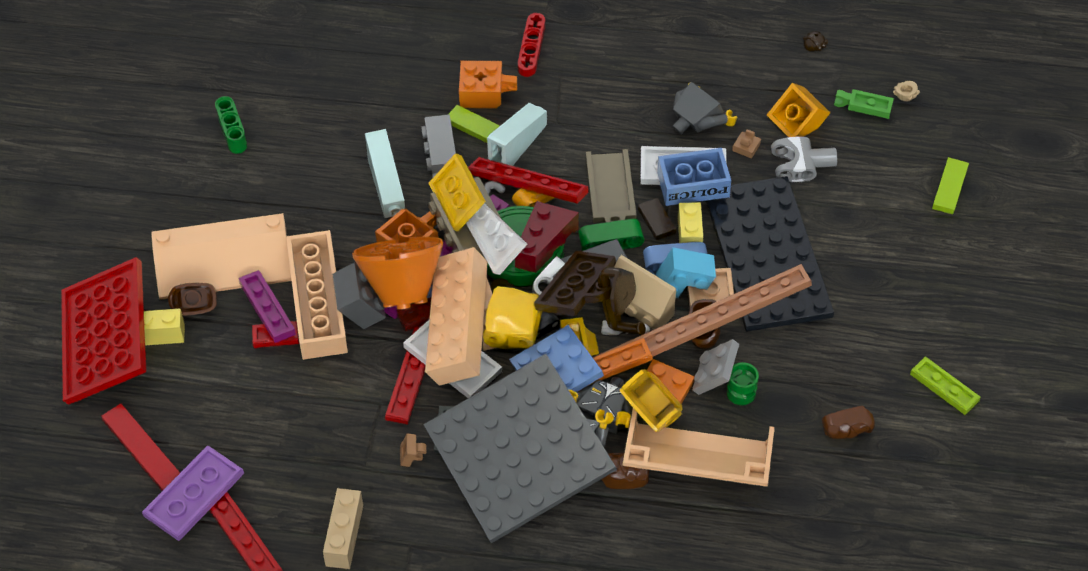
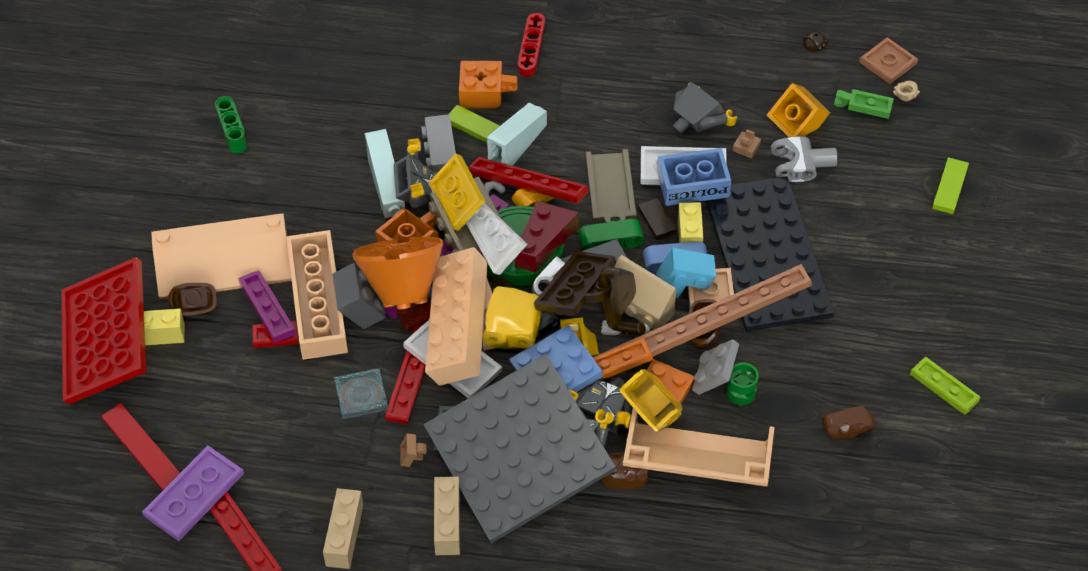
(361, 393): none -> clear light blue tile
(412, 177): none -> dark grey torso
(446, 516): none -> tan brick
(888, 60): none -> nougat tile

